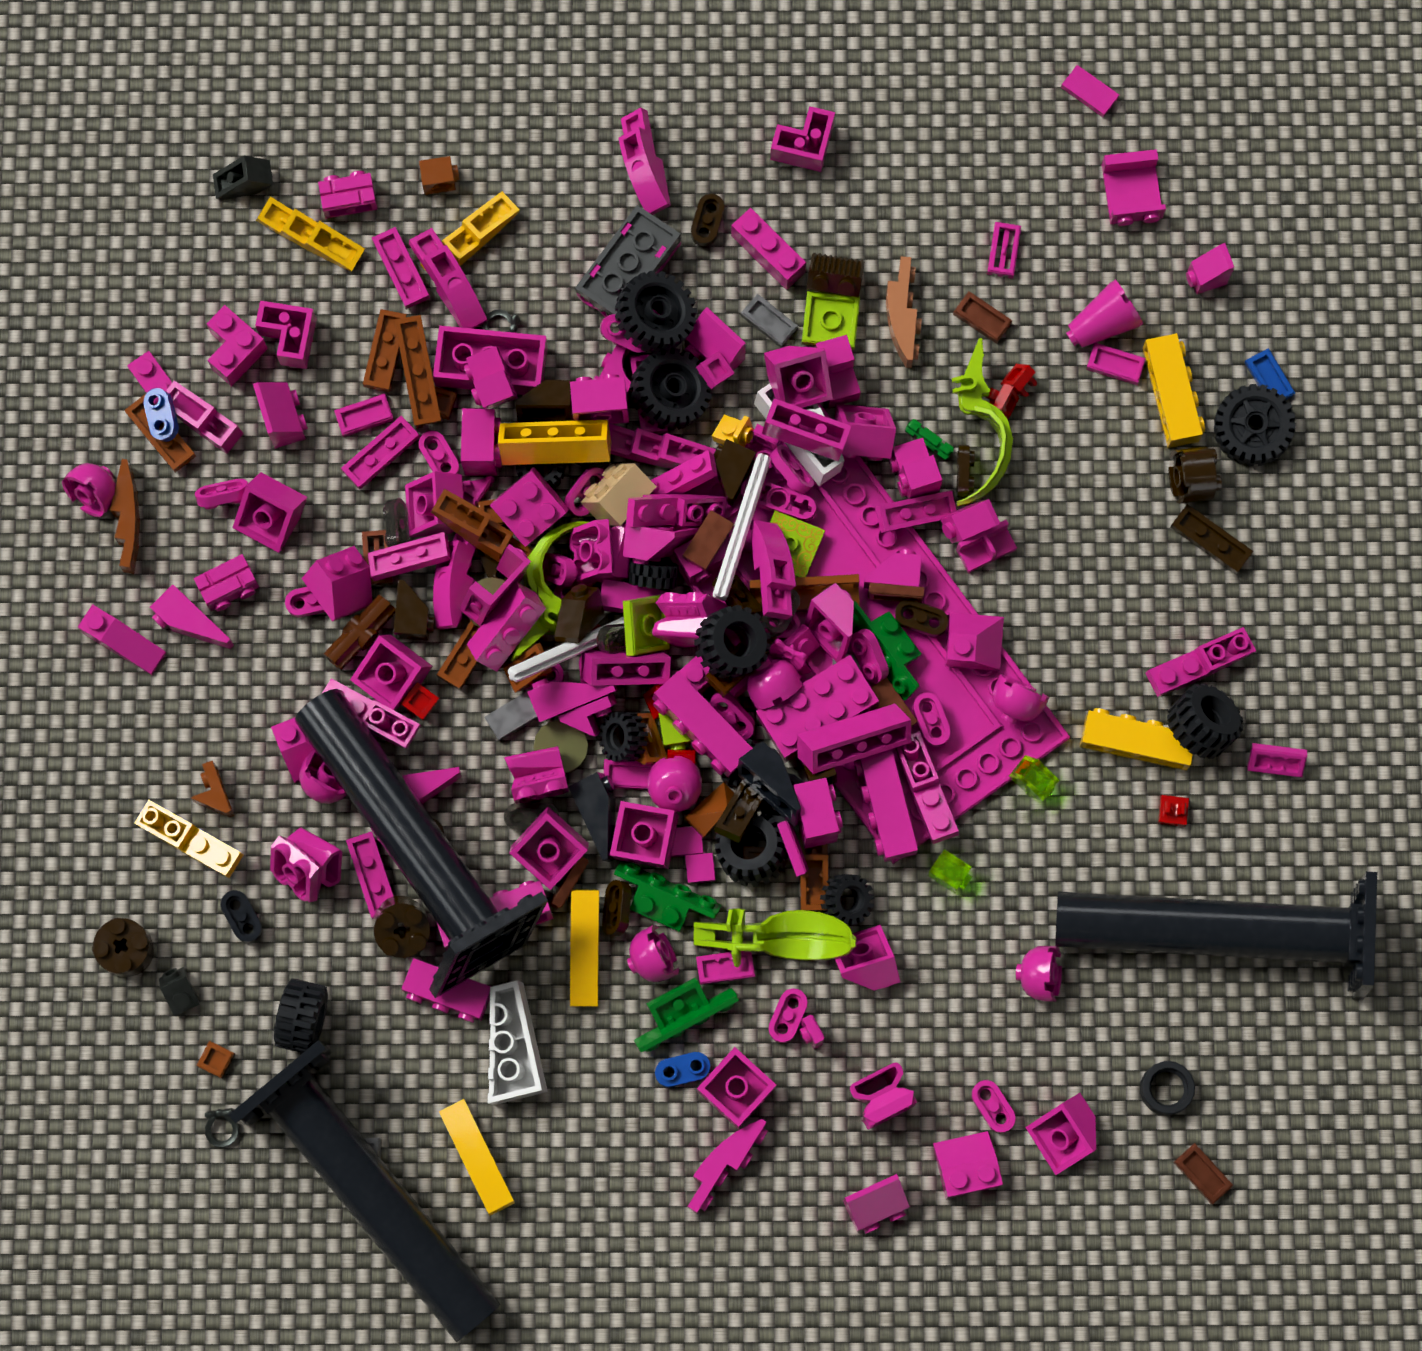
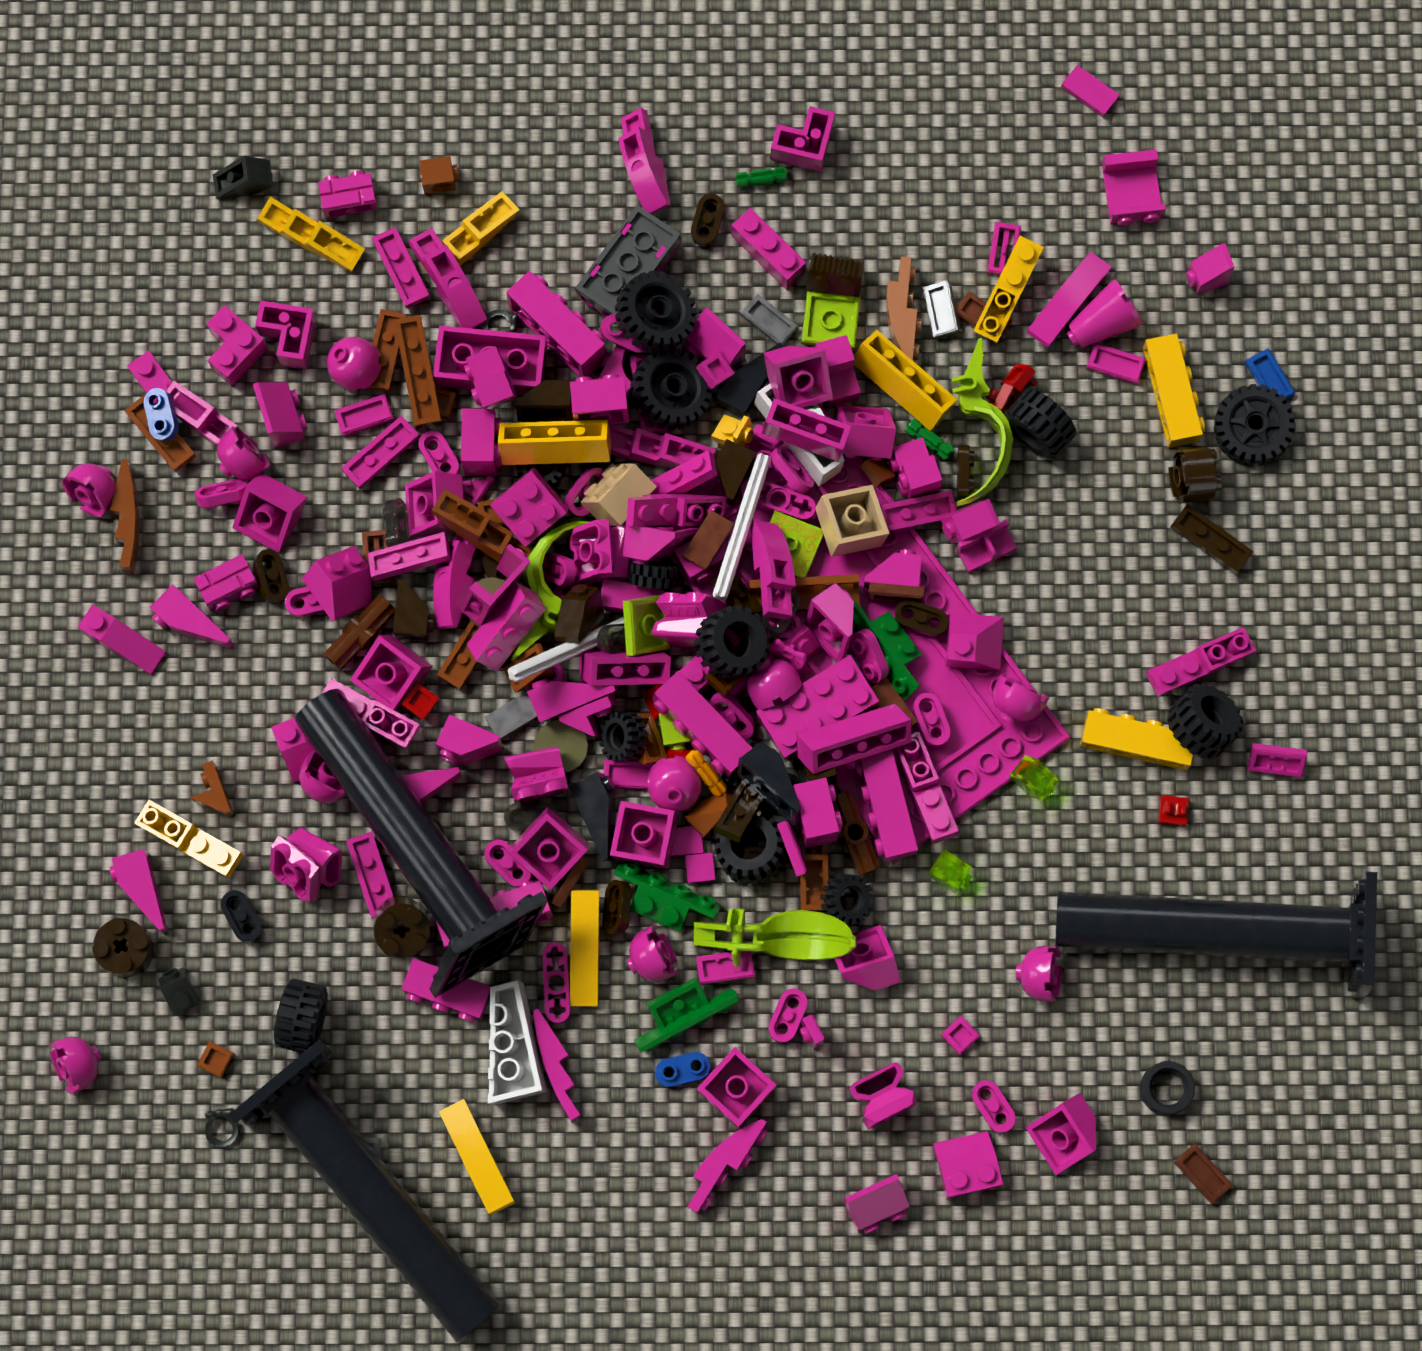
(75, 1062): none -> dark pink cylinder
(137, 879): none -> dark pink slope
(240, 455): none -> dark pink cylinder
(271, 578): none -> dark brown plate
(353, 363): none -> dark pink cylinder
(465, 742): none -> dark pink slope
(507, 865): none -> dark pink plate
(553, 1055): none -> dark pink slope
(562, 962): none -> dark pink beam
(565, 330): none -> dark pink brick
(706, 772): none -> light orange axle
(740, 390): none -> black slope
(761, 177): none -> green axle
(852, 520): none -> tan brick
(860, 850): none -> reddish brown piece
(877, 471): none -> dark orange tile
(904, 380): none -> yellow brick
(942, 309): none -> tile
(960, 1035): none -> dark pink tile
(1008, 289): none -> yellow slope
(1040, 424): none -> black tyre
(1069, 299): none -> dark pink slope

